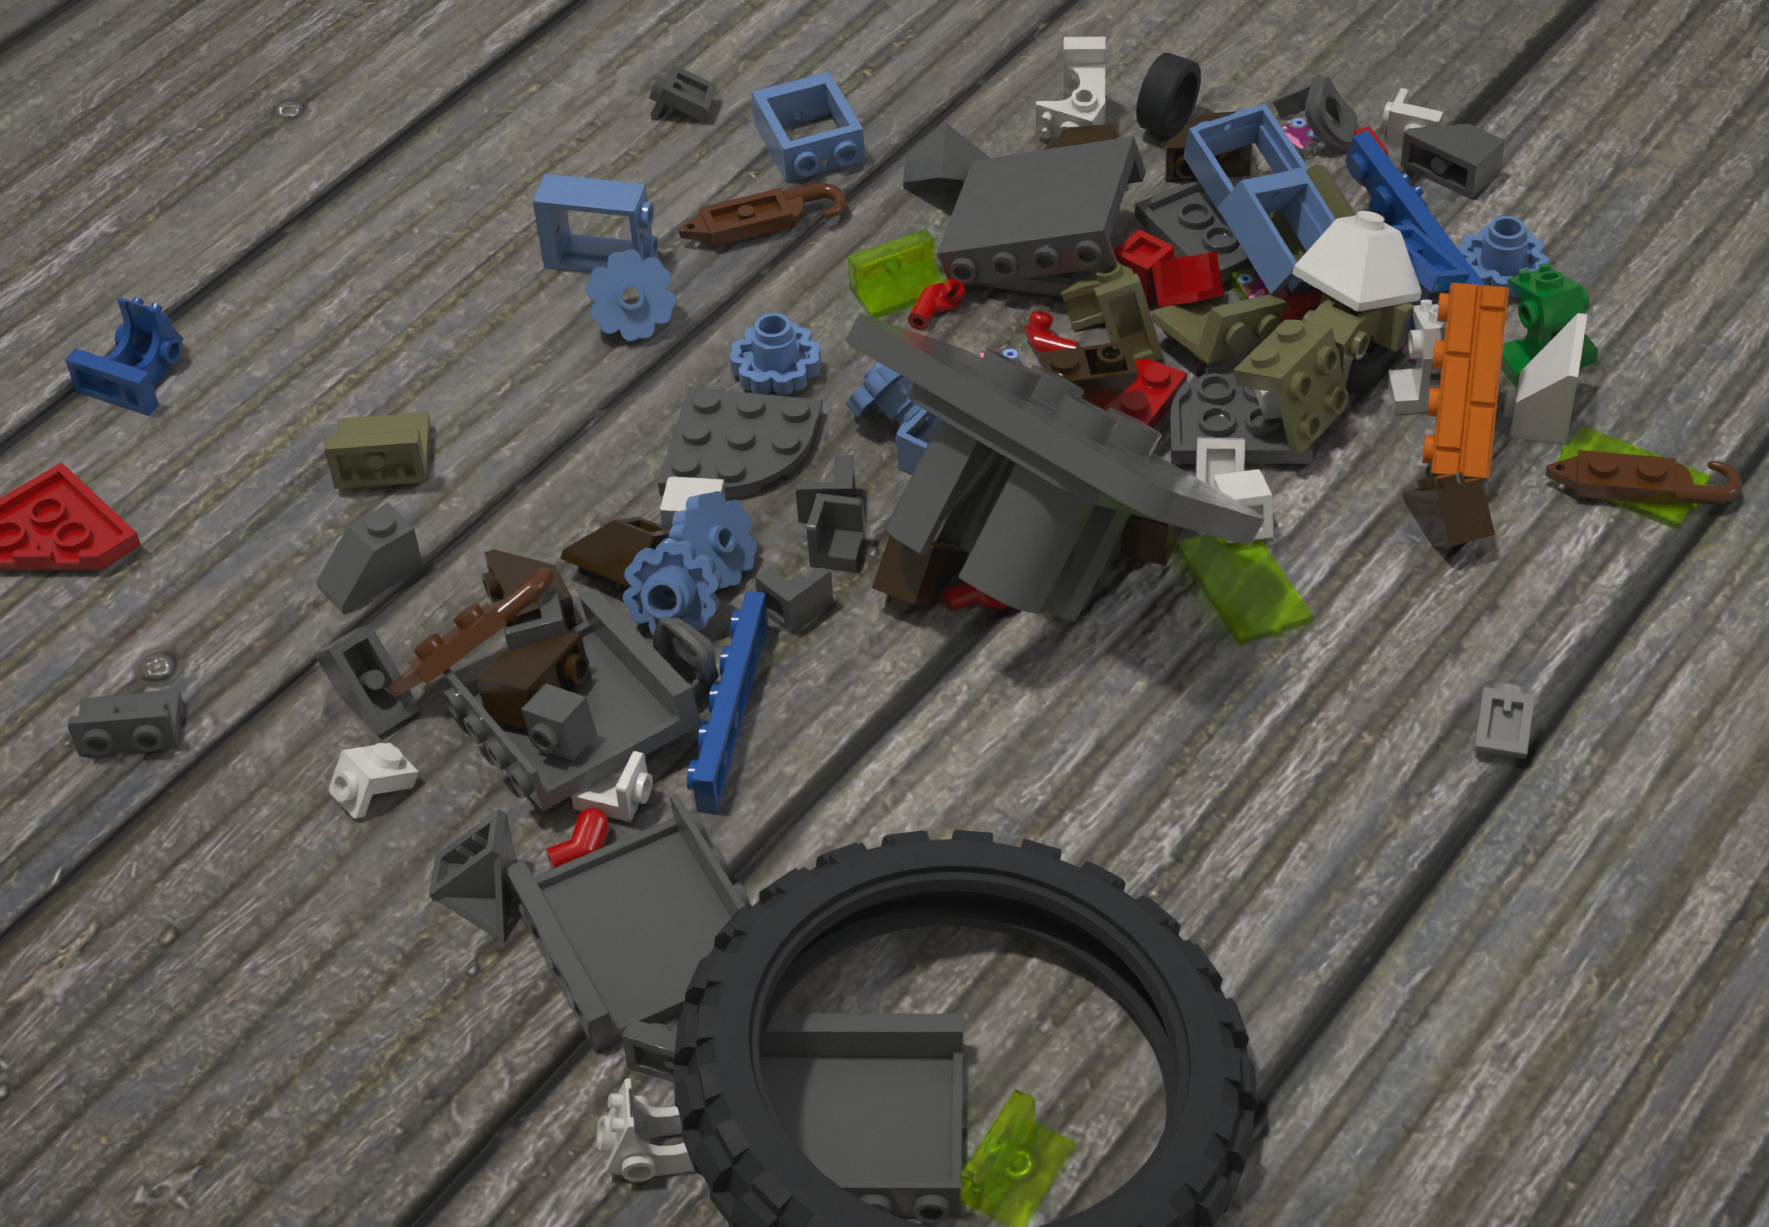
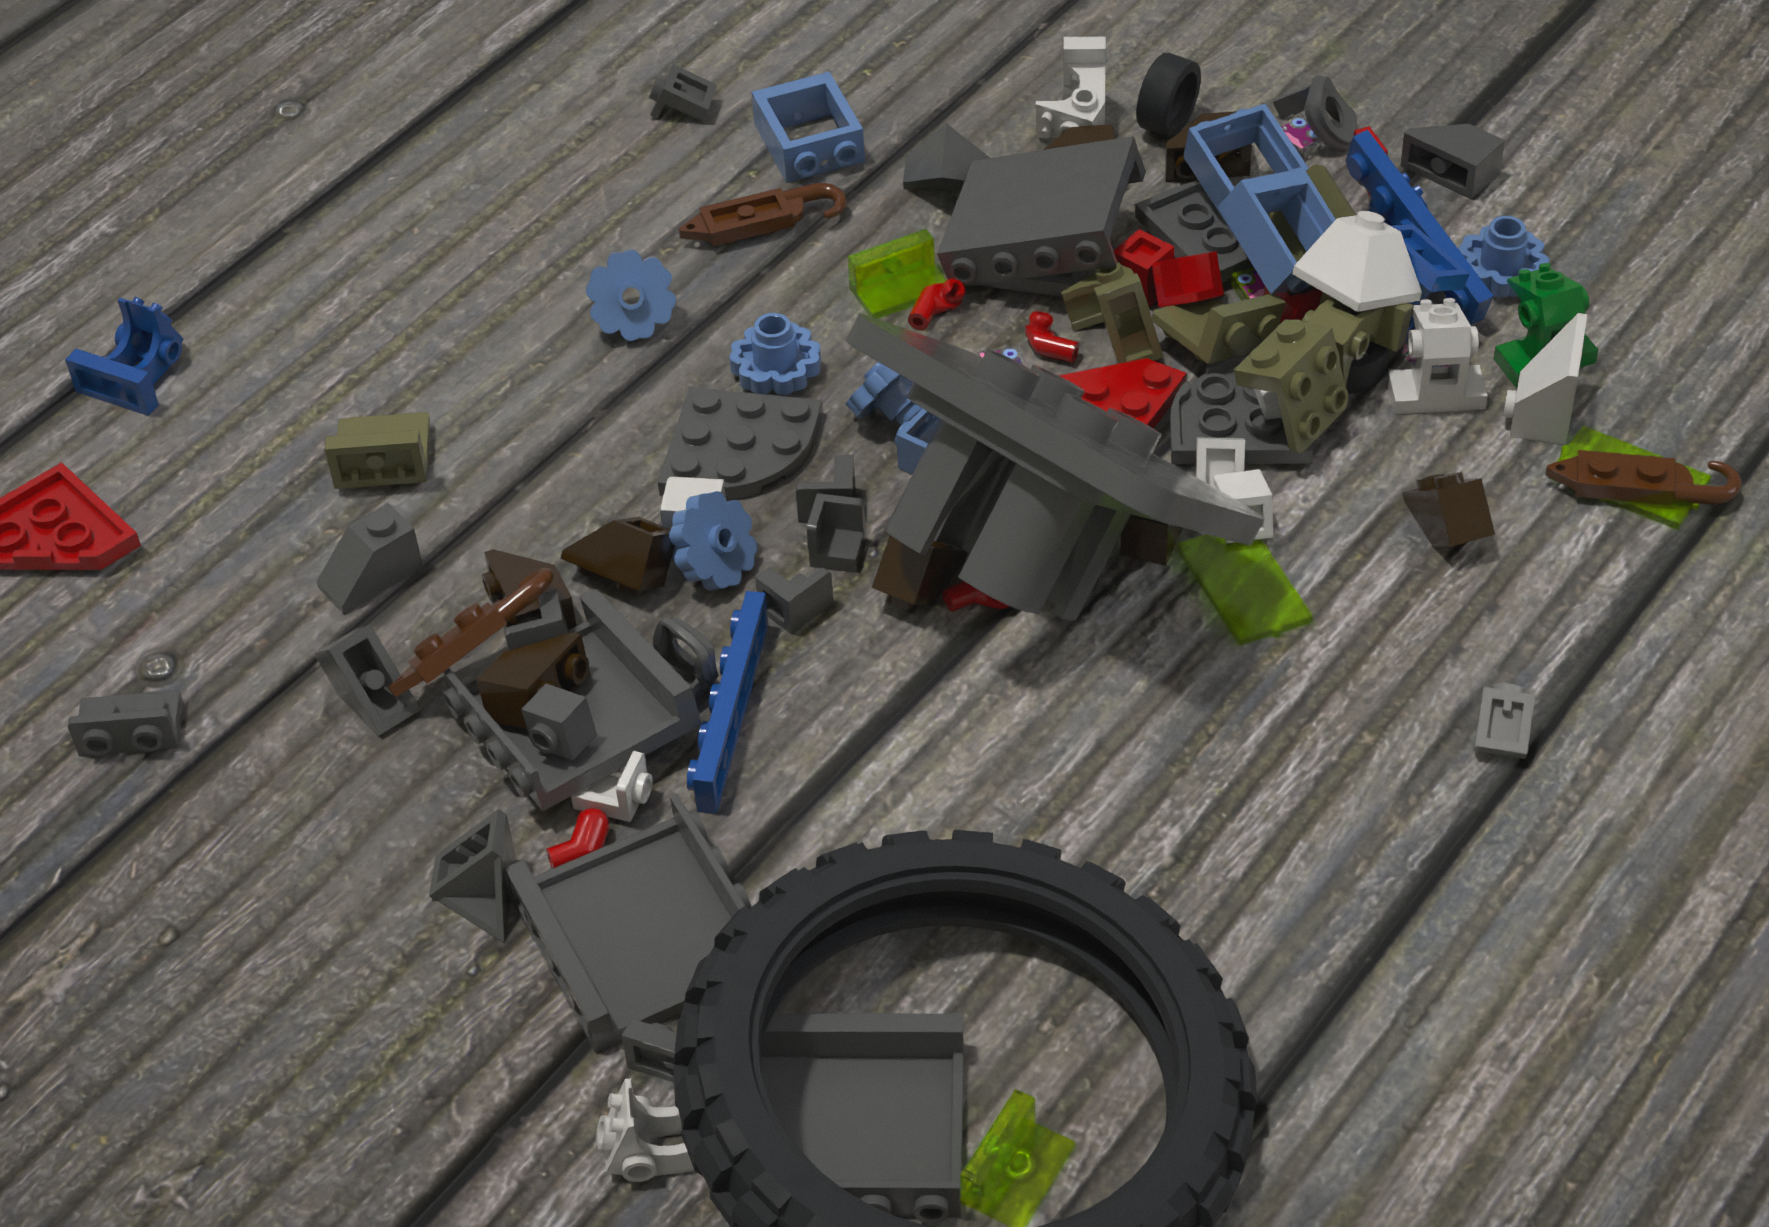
(369, 772): white bracket -> none
(584, 252): medium blue window -> none
(688, 575): medium blue plant -> none
(1098, 369): dark brown slope -> none
(1401, 116): white bracket -> none
(1468, 379): orange brick -> none

